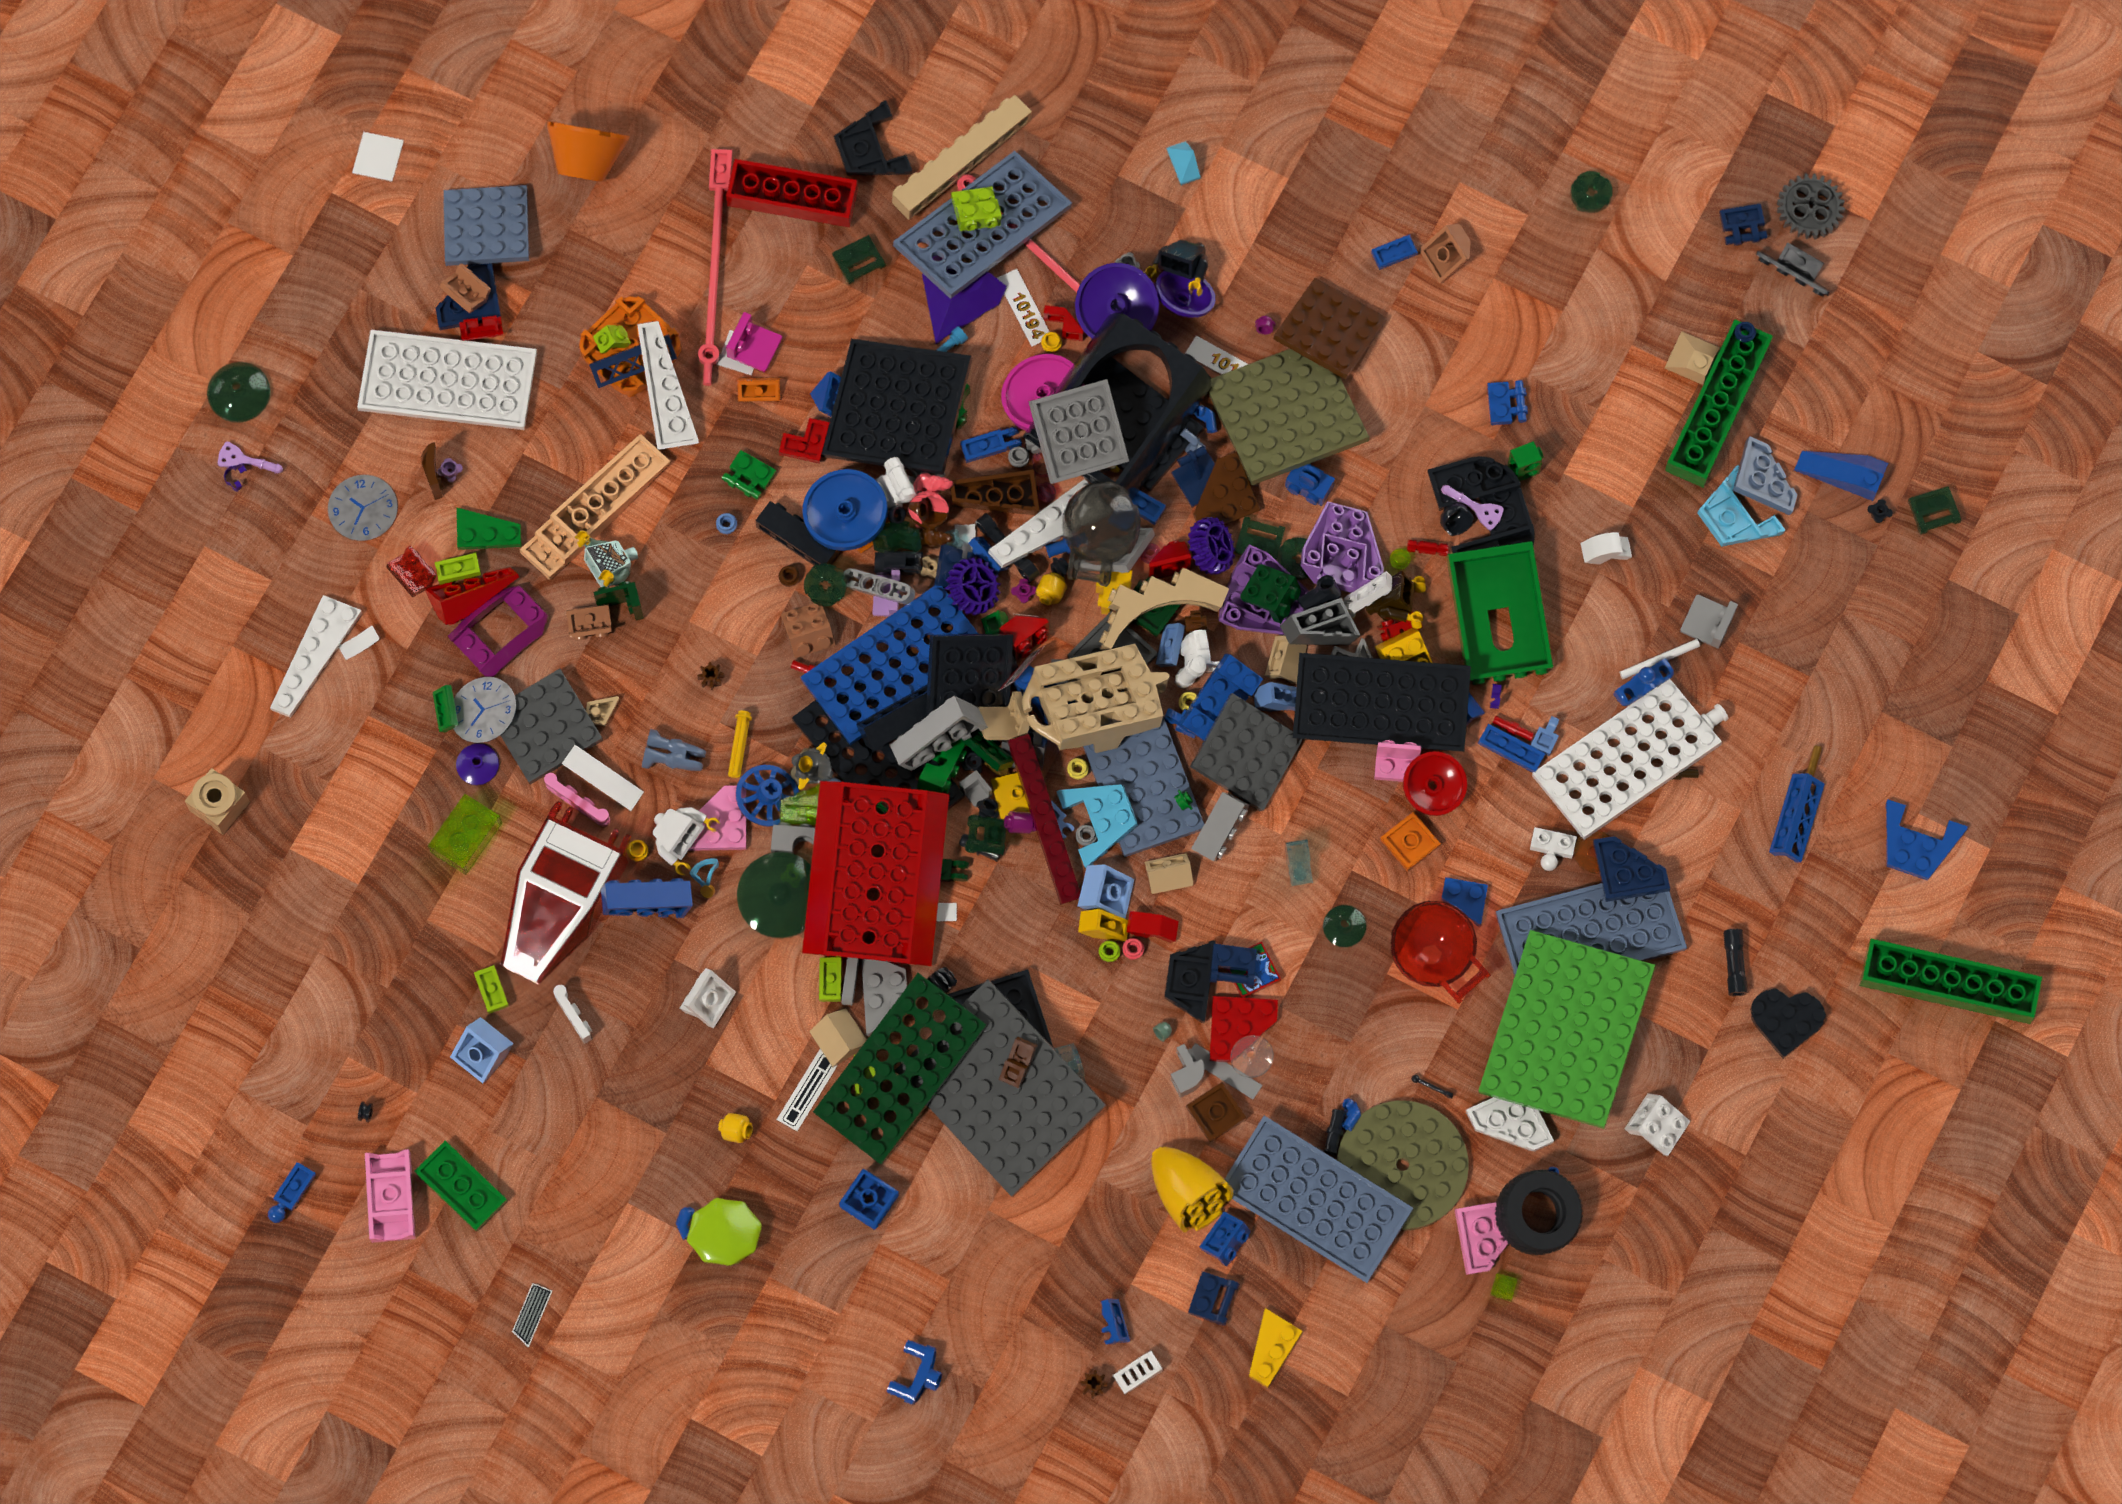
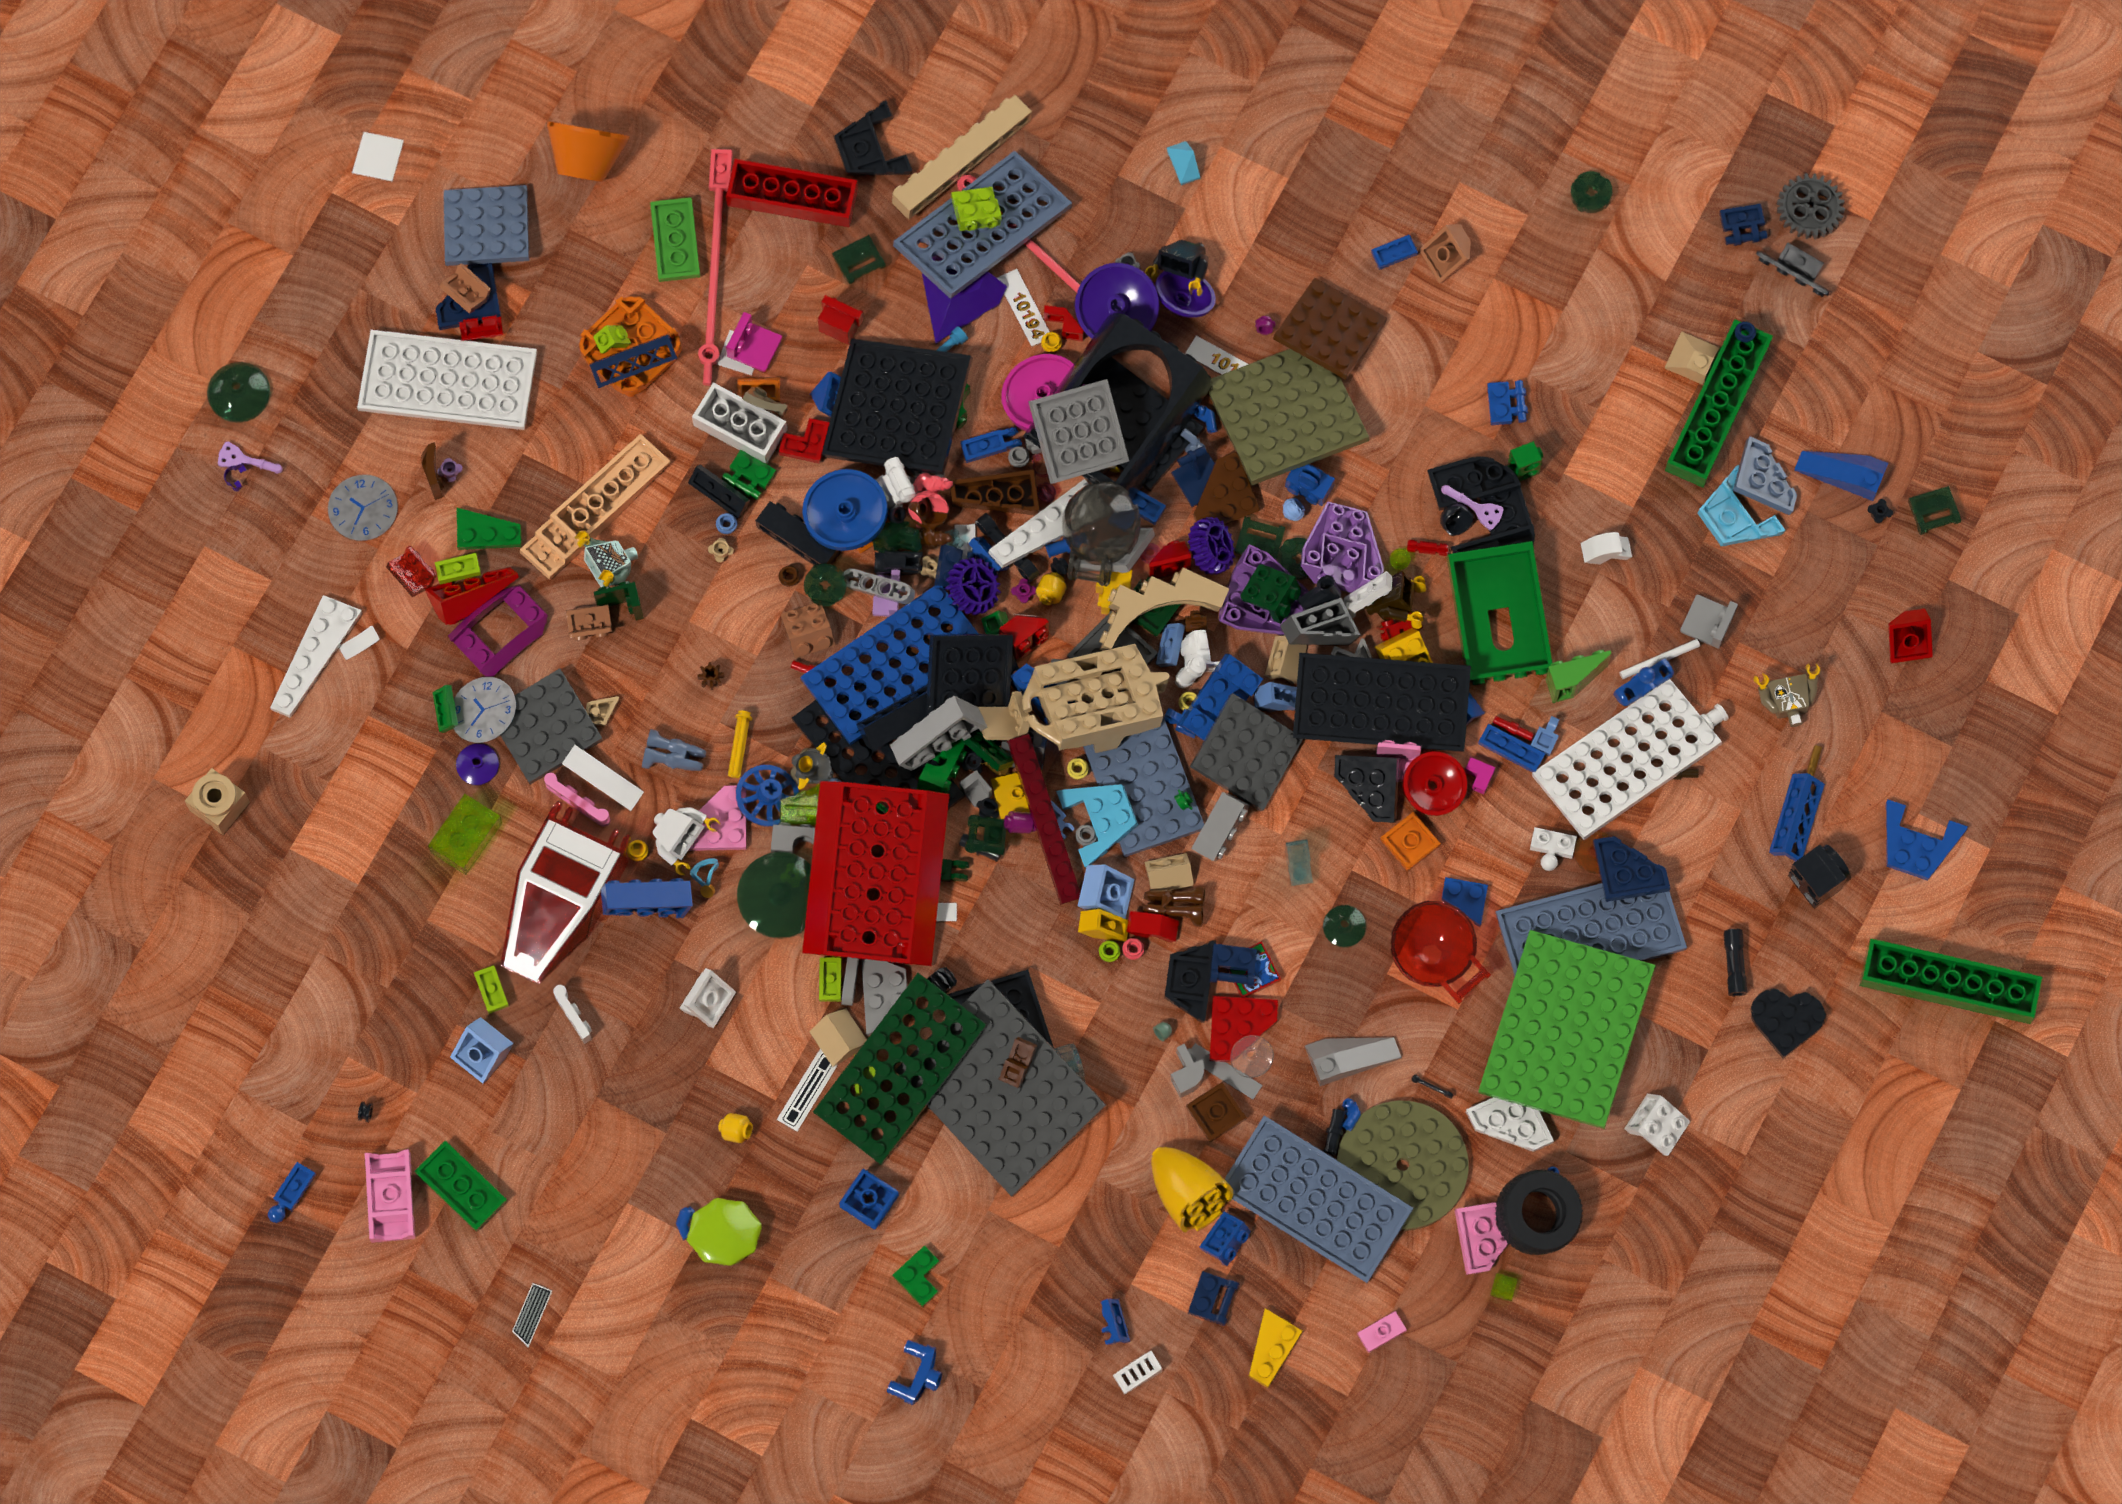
(668, 407): white wing -> none
(675, 239): none -> bright green plate
(718, 491): none -> black plate
(720, 544): none -> tan plate
(739, 423): none -> white brick
(758, 398): none -> dark tan plate
(839, 319): none -> red plate
(912, 1276): none -> green plate
(1022, 667): sticker -> none
(1099, 1379): reddish brown gear -> none
(1167, 900): none -> reddish brown piece
(1293, 509): none -> light blue piece
(1344, 1057): none -> light grey wedge
(1371, 784): none -> black plate
(1381, 1332): none -> bright pink plate
(1482, 772): none -> dark pink piece
(1496, 689): dark purple piece -> none
(1569, 678): none -> bright green slope
(1789, 695): none -> dark tan torso
(1819, 874): none -> black piece
(1910, 636): none -> red slope

